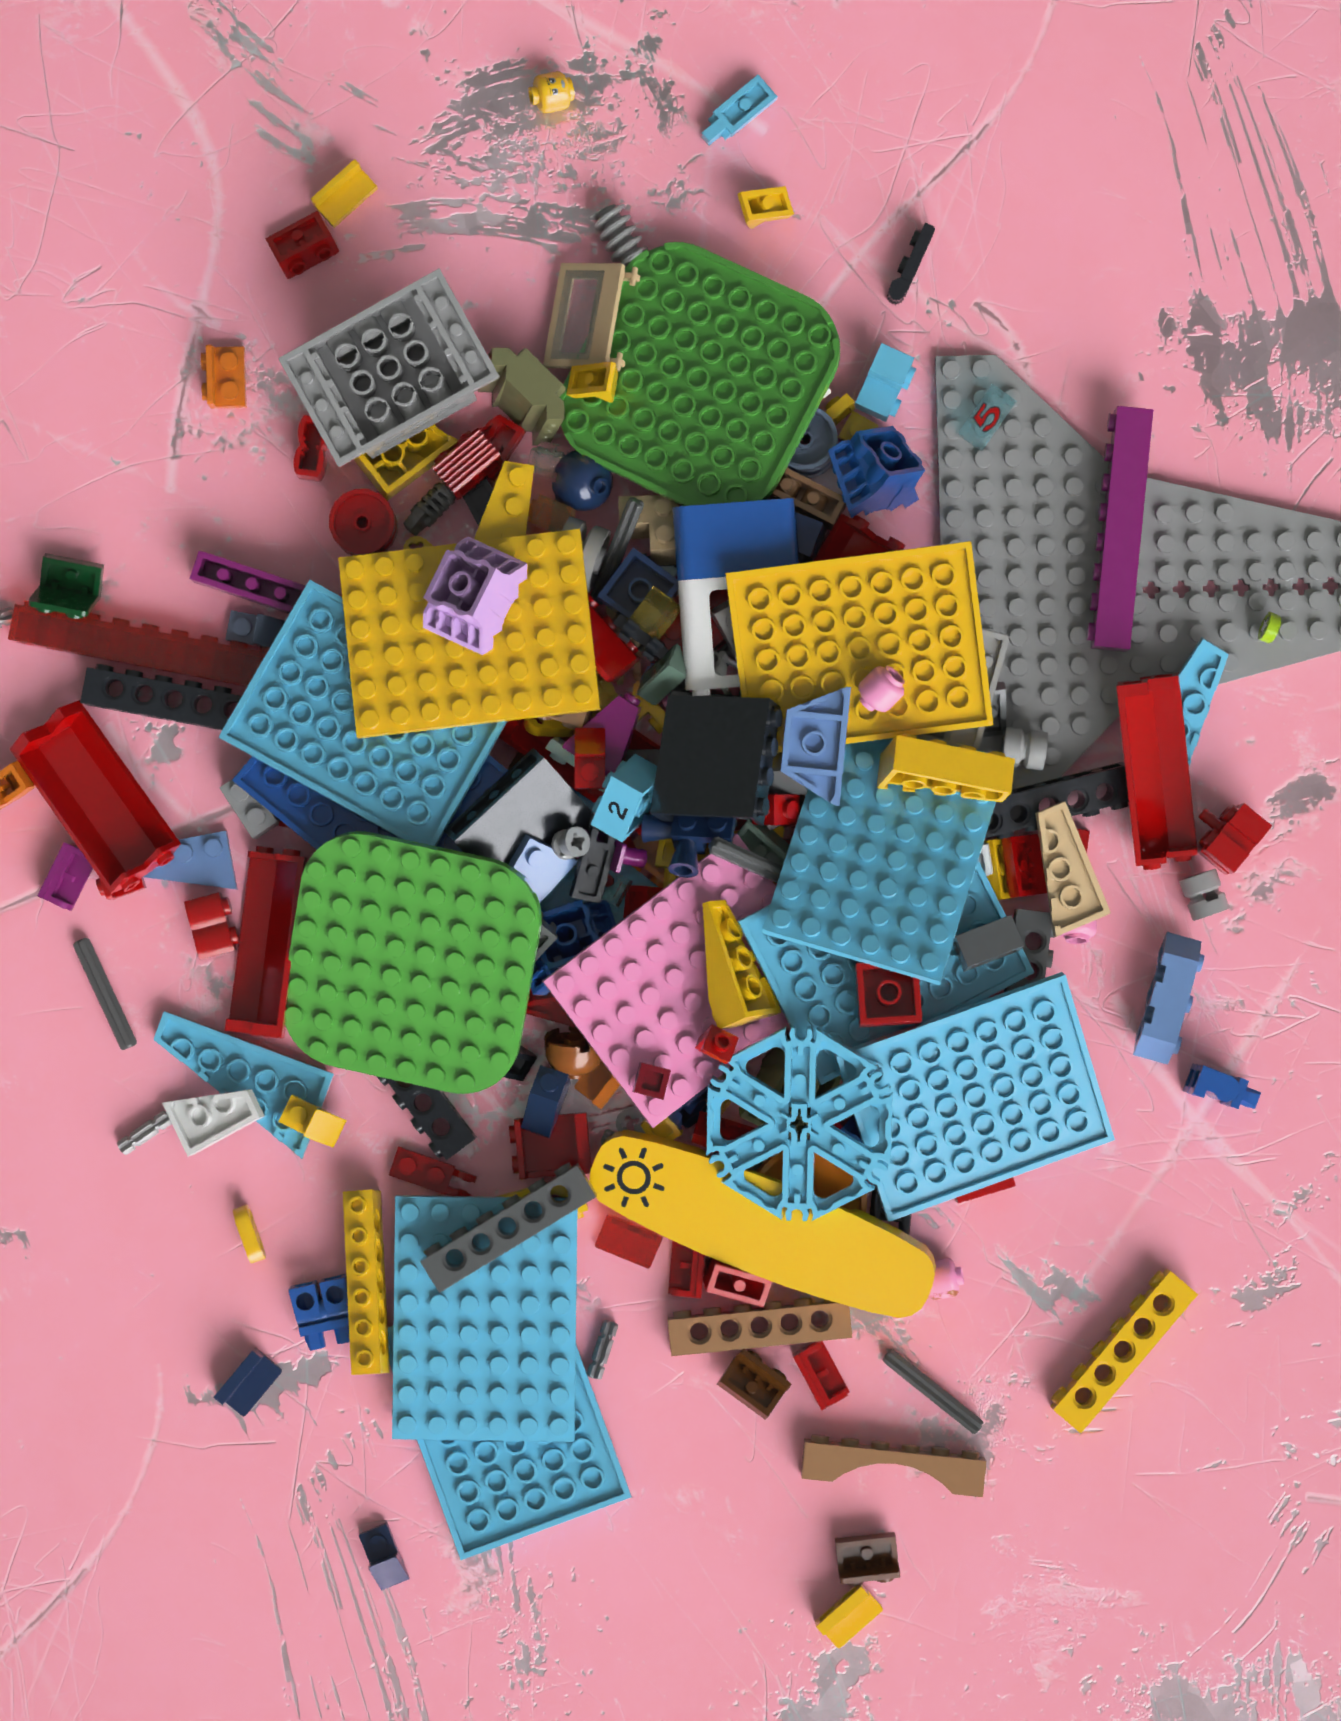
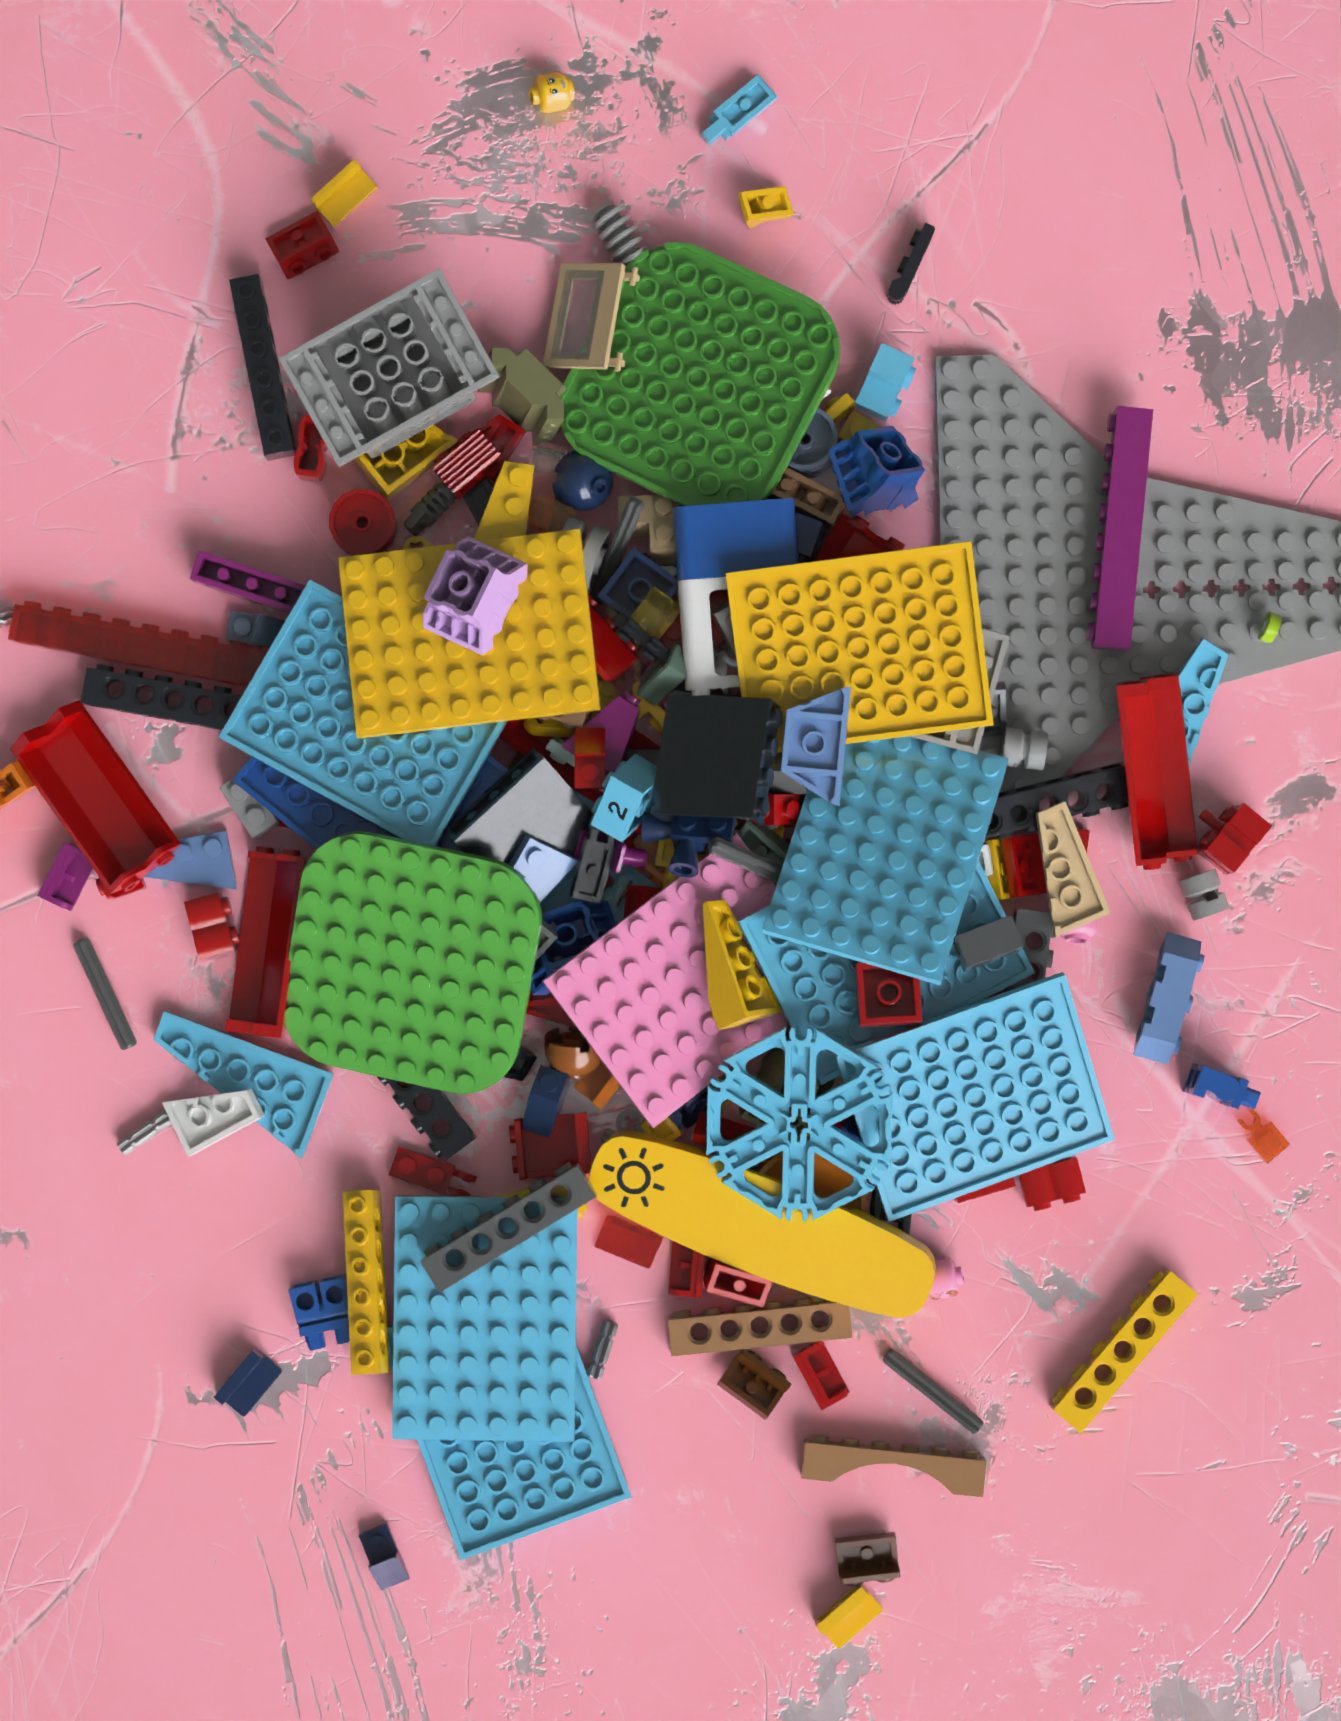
(68, 586): dark green bracket -> none
(224, 377): orange bracket -> none
(249, 1234): yellow beam -> none
(263, 367): none -> black brick
(312, 1121): yellow slope -> none
(563, 841): light grey wheel -> none
(593, 381): yellow slope -> none
(651, 1080): dark red plate -> none
(717, 1044): red bracket -> none
(881, 689): bright pink head -> none
(945, 769): yellow wedge -> none
(987, 417): clear light blue tile -> none
(1052, 1183): none -> red brick
(1266, 1139): none -> clear orange plate

